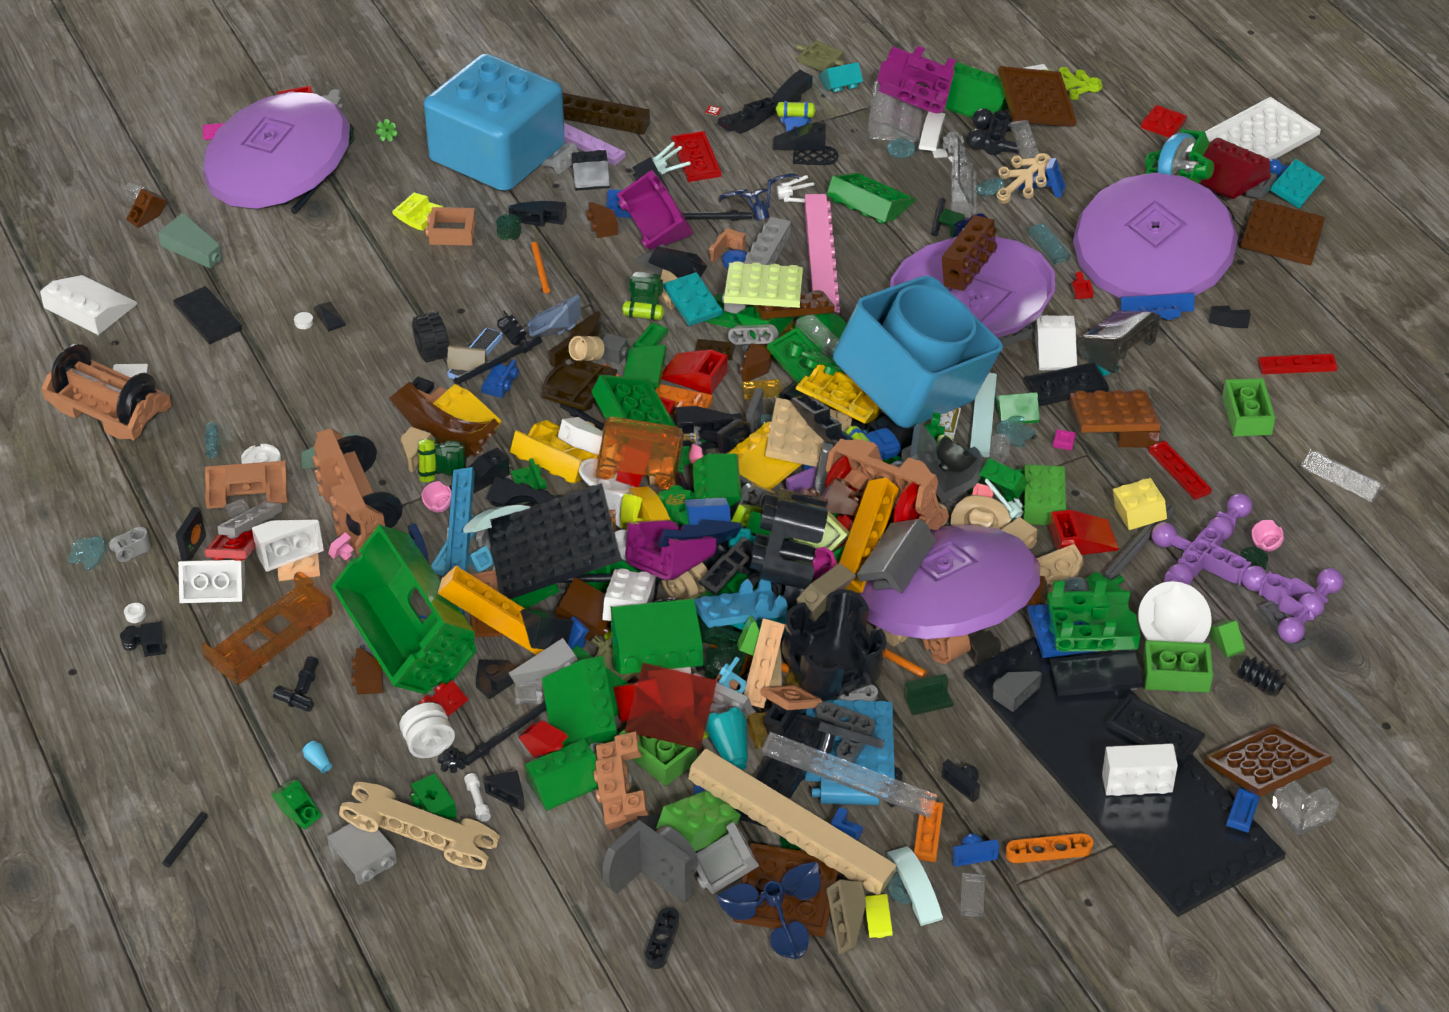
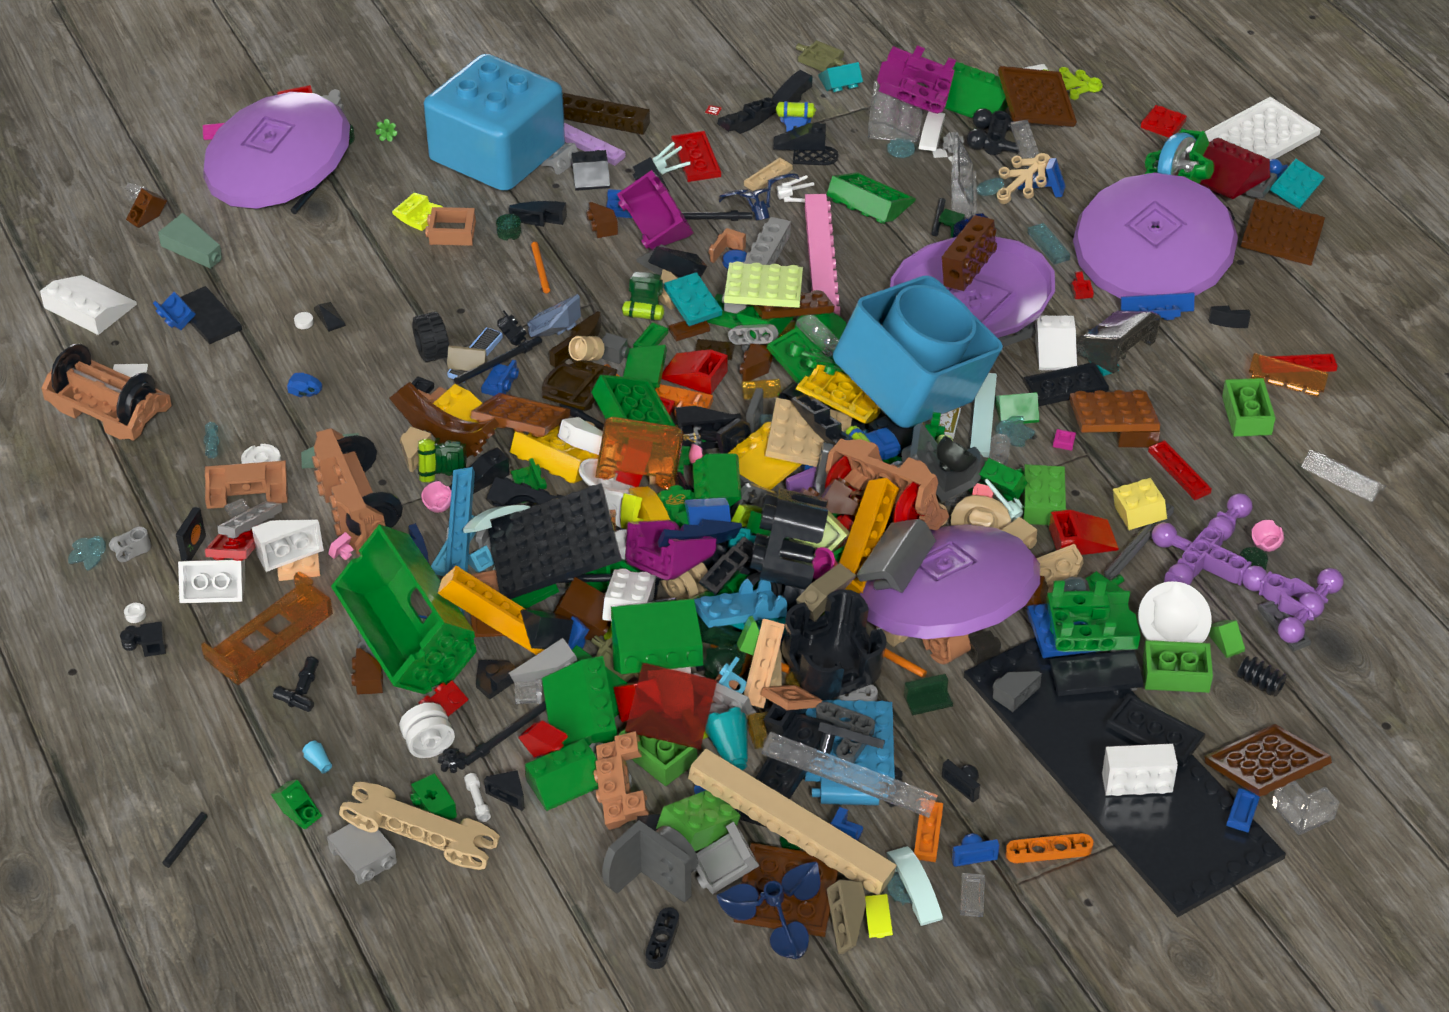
(175, 311): none -> blue bracket
(303, 385): none -> blue rock
(521, 414): none -> dark orange plate
(682, 330): none -> reddish brown tile
(760, 179): none -> tan tile
(1293, 374): none -> clear orange windscreen

